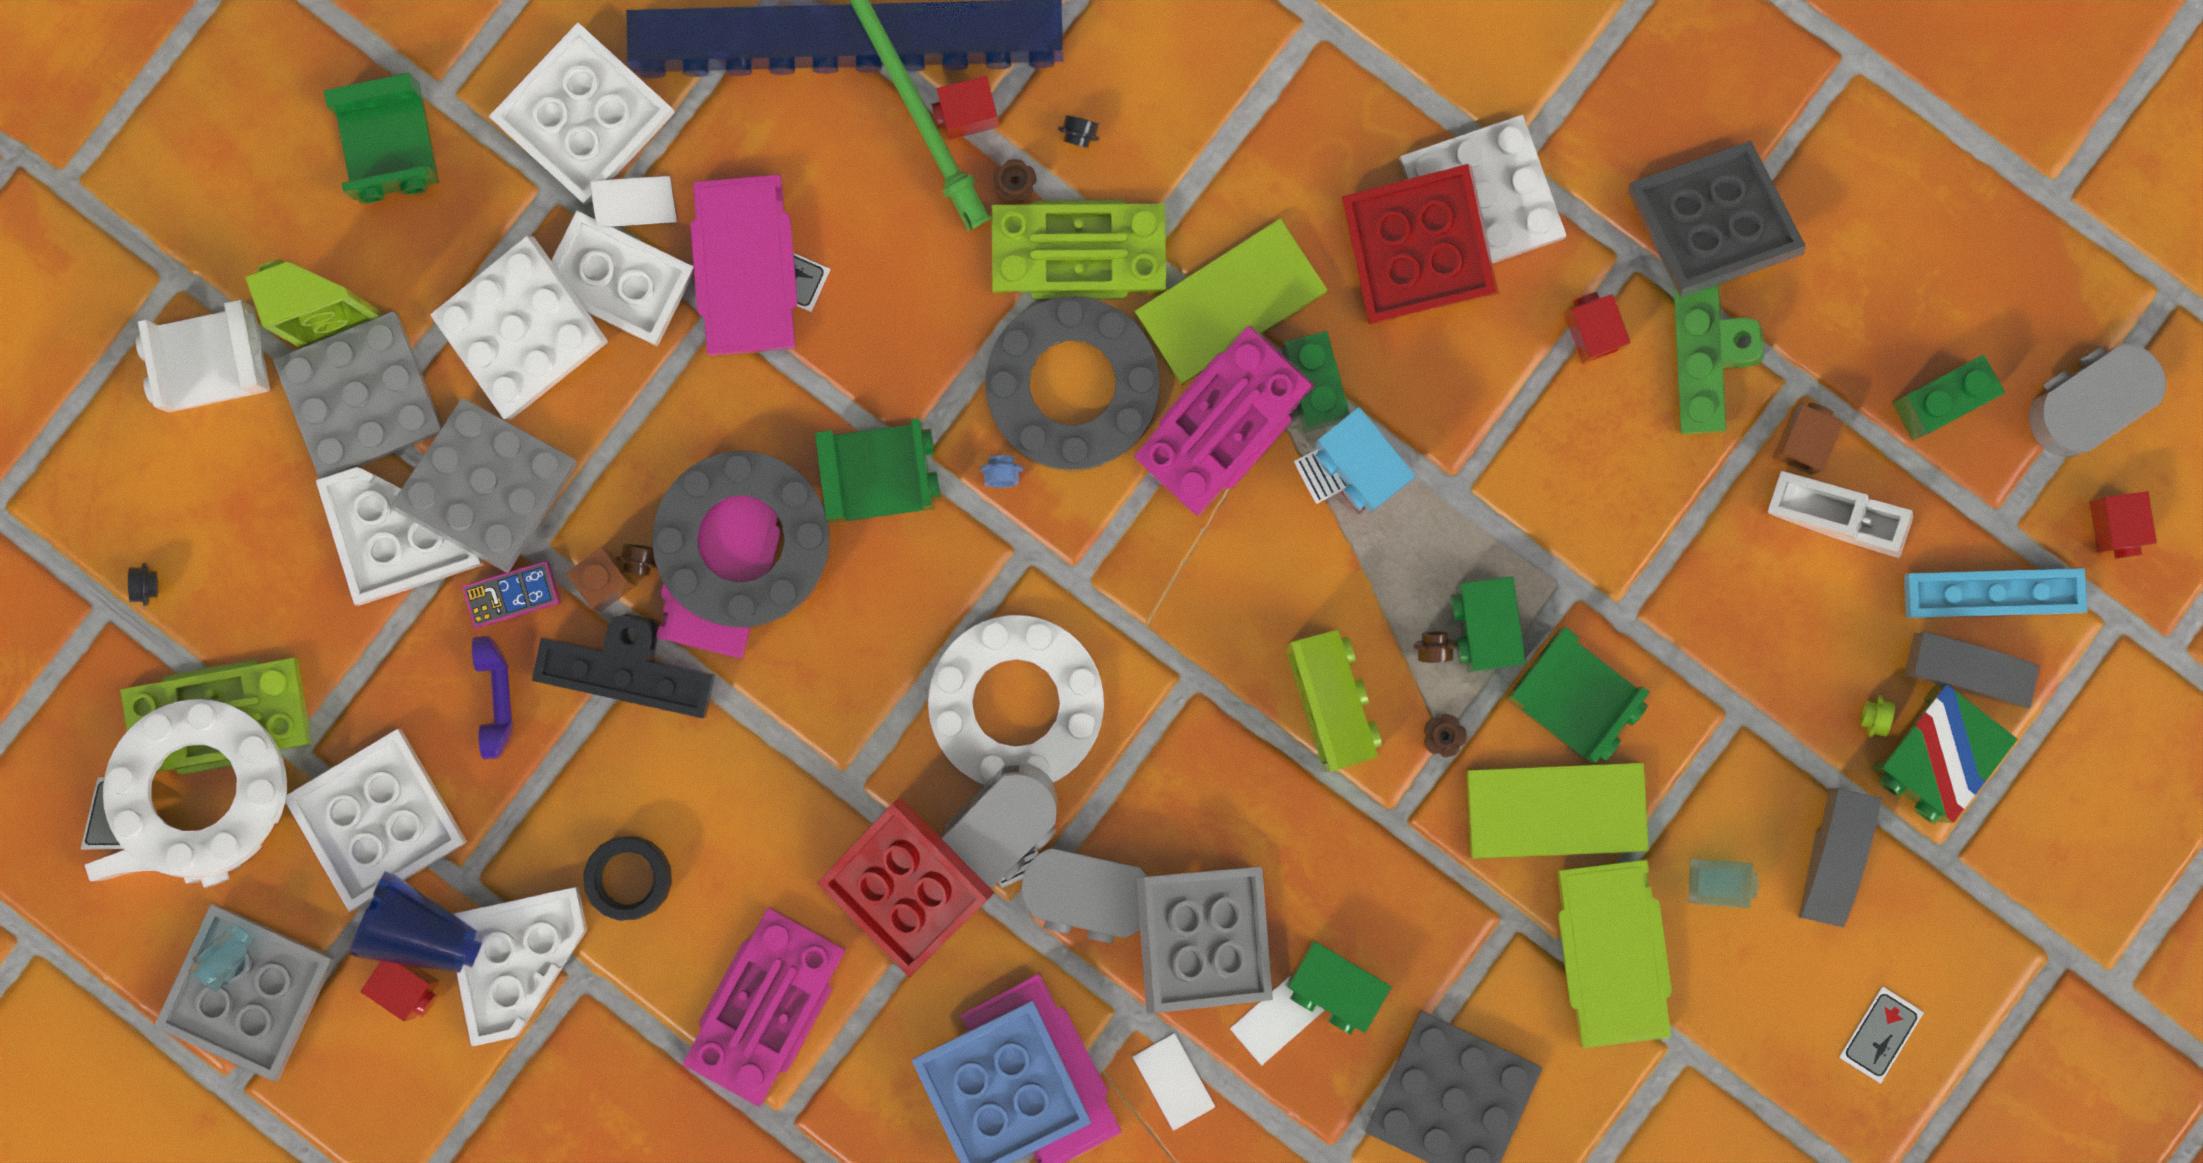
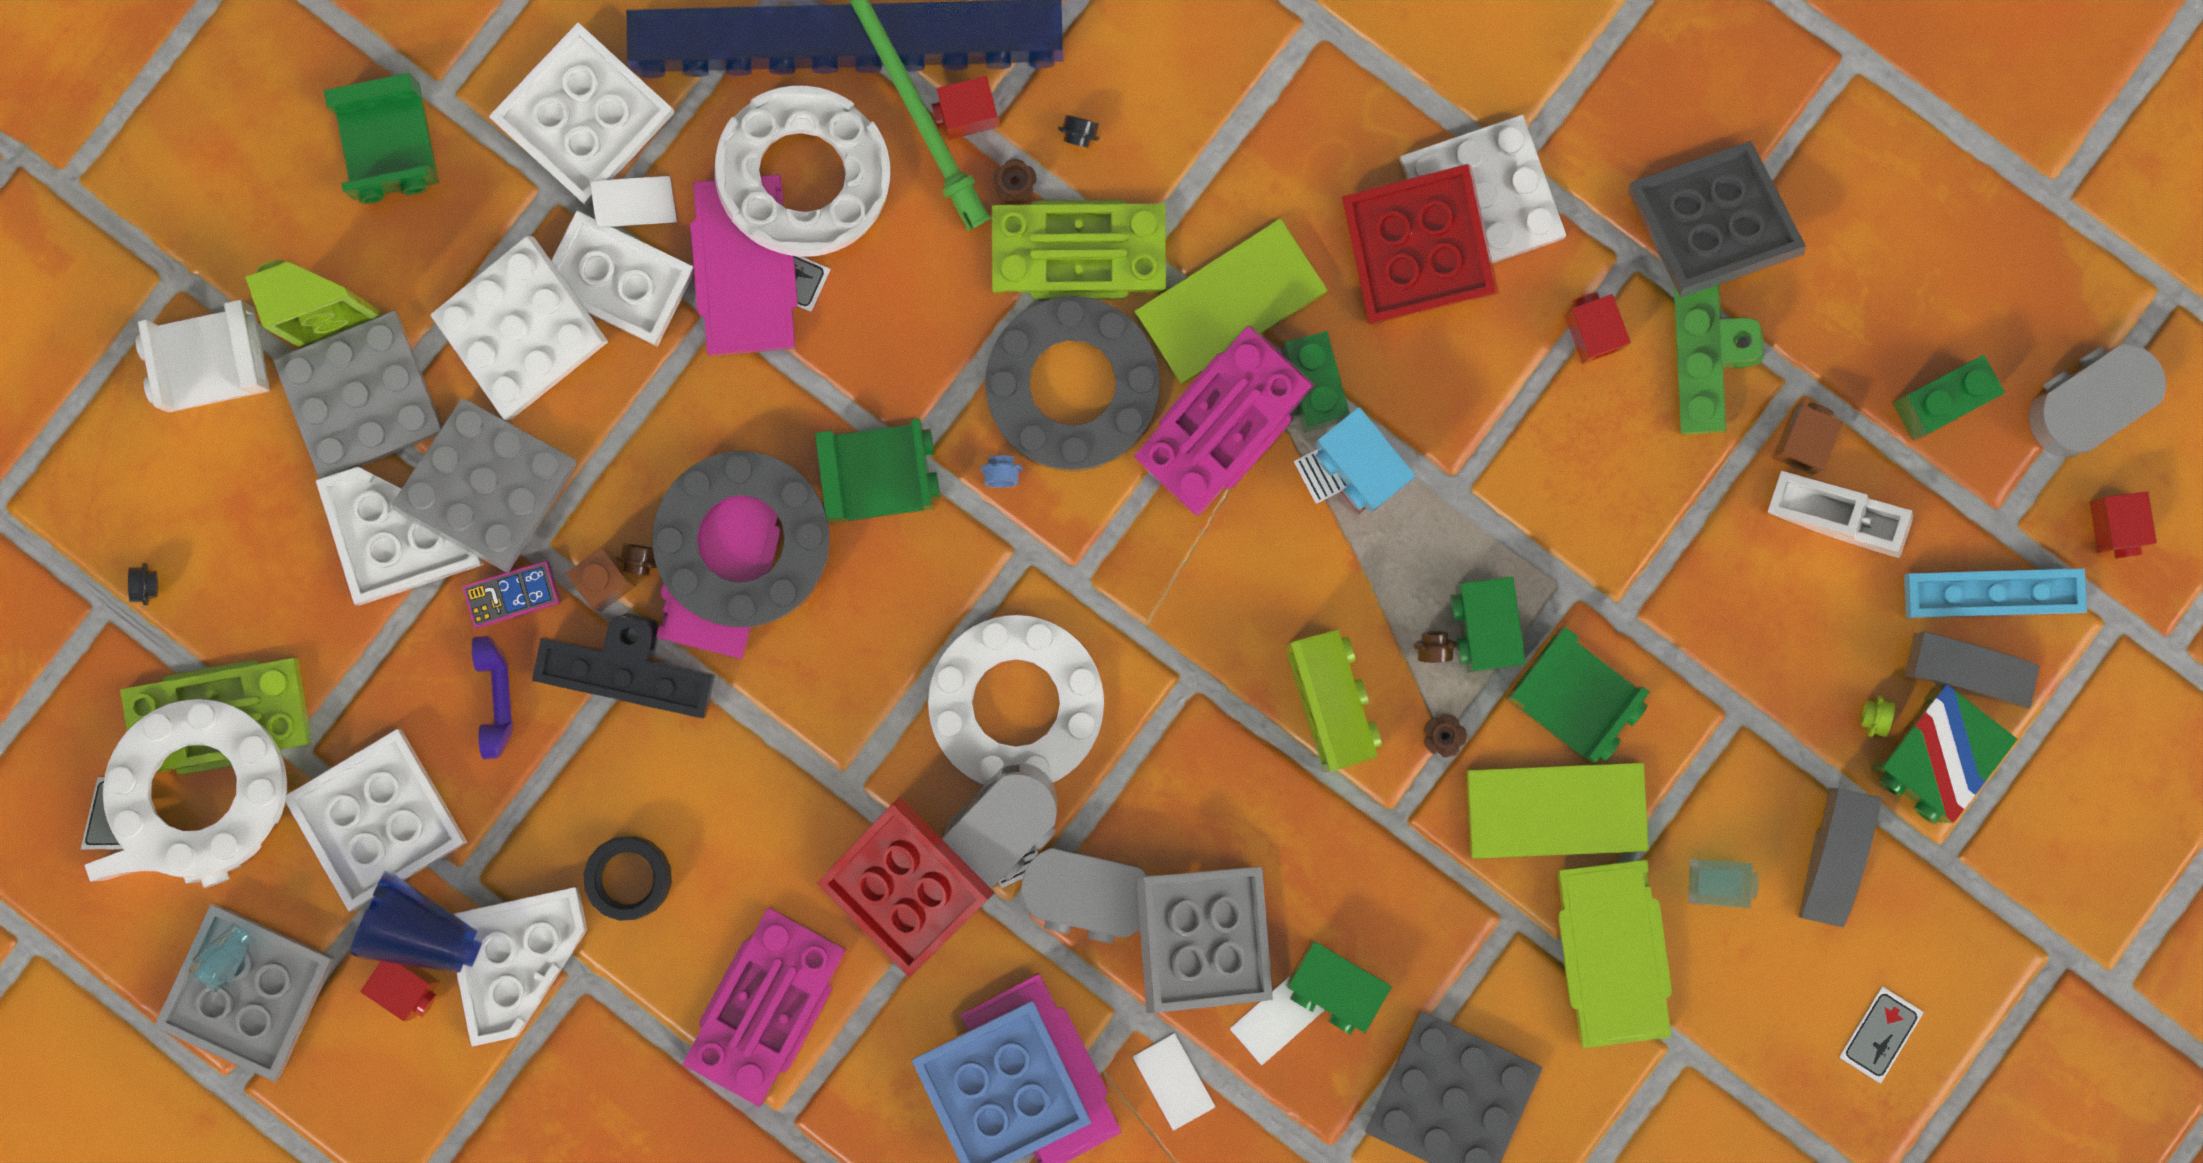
(814, 113): none -> white plate

